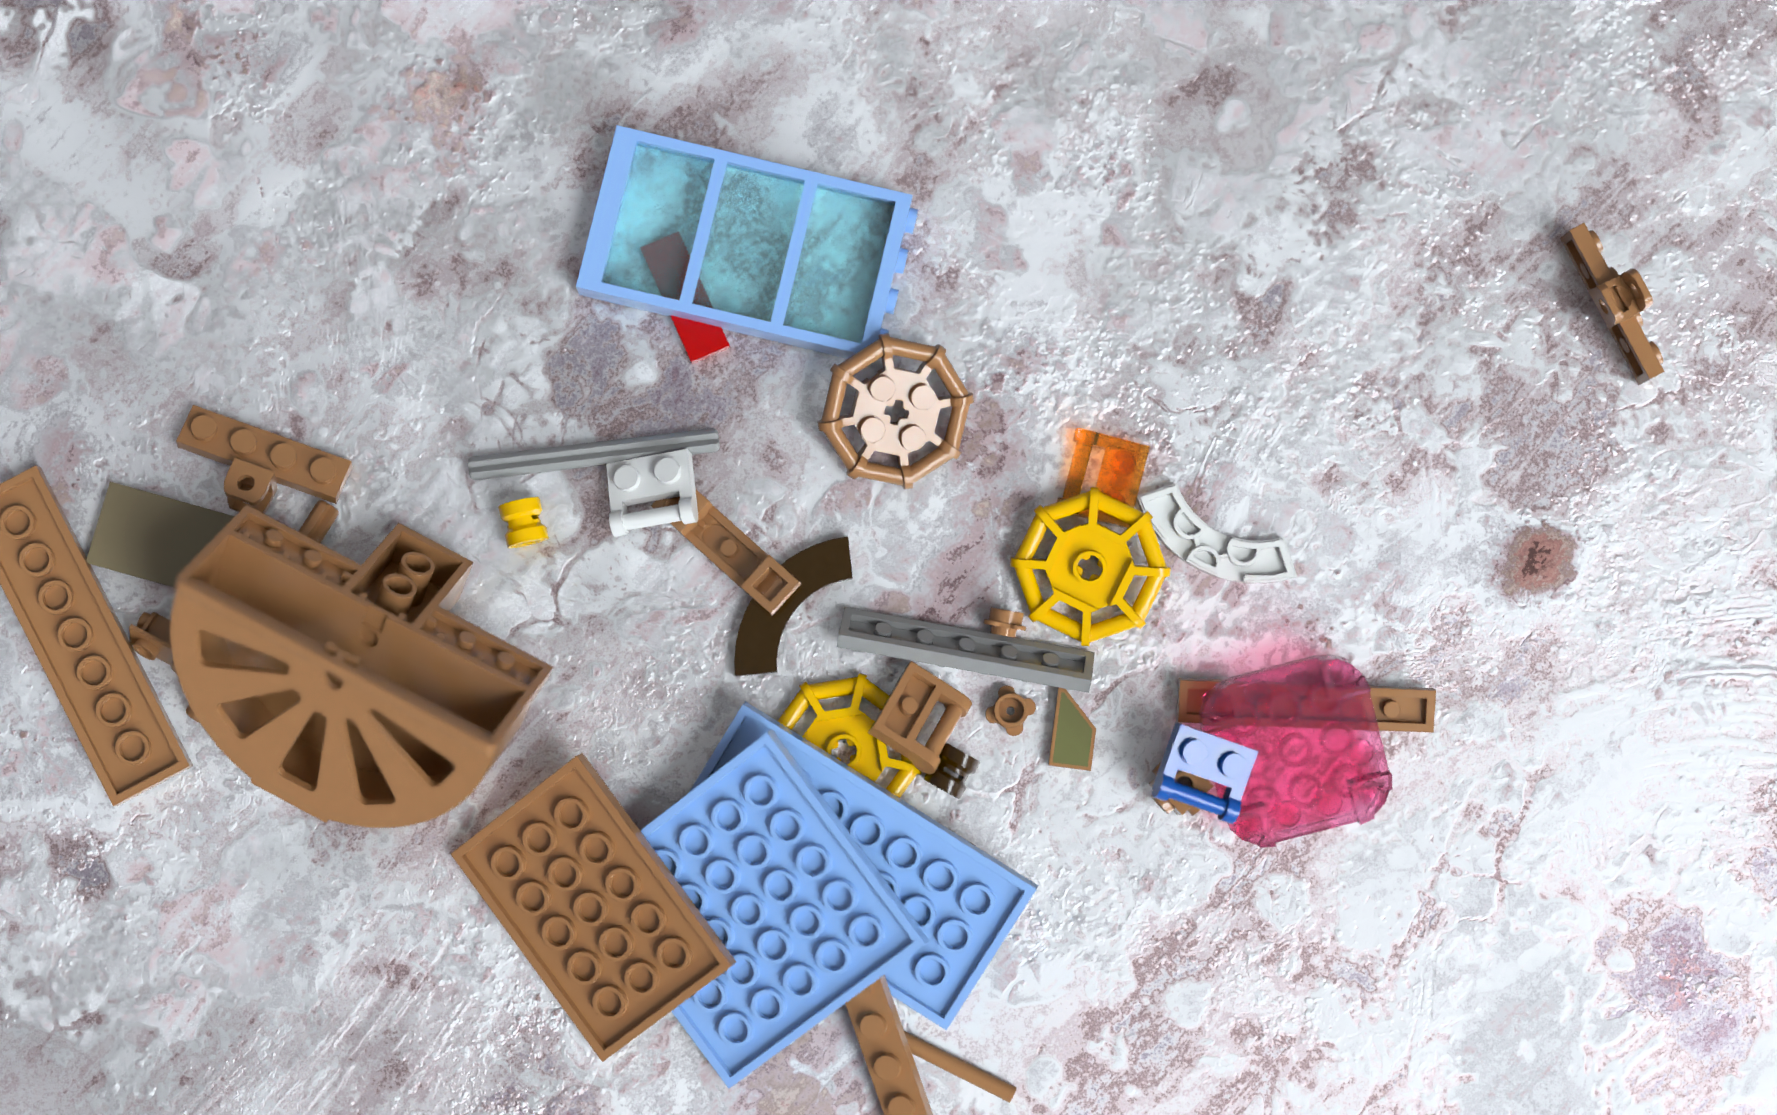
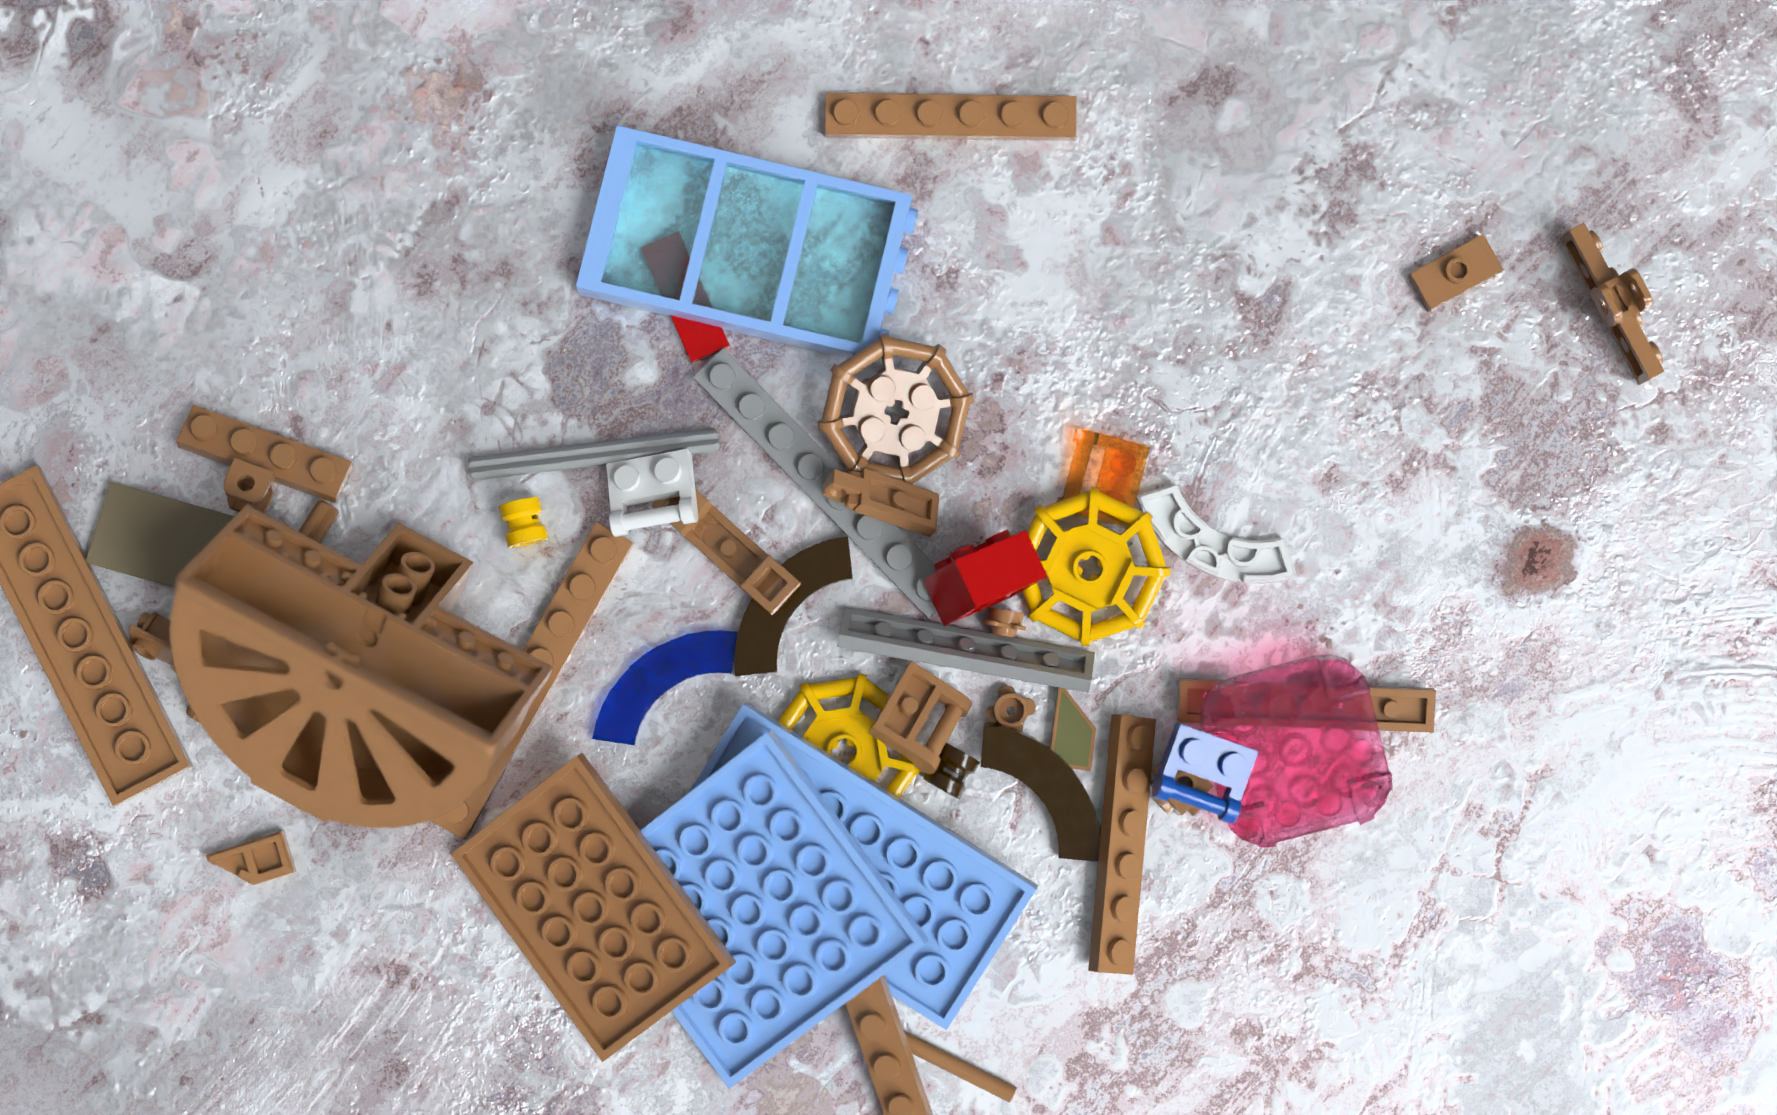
(257, 859): none -> medium nougat tile
(554, 644): none -> medium nougat plate
(656, 674): none -> clear blue tile
(809, 467): none -> light grey plate
(885, 499): none -> medium nougat hinge
(950, 116): none -> medium nougat plate
(983, 575): none -> red brick
(1053, 783): none -> dark brown tile
(1122, 844): none -> medium nougat plate
(1455, 272): none -> medium nougat plate

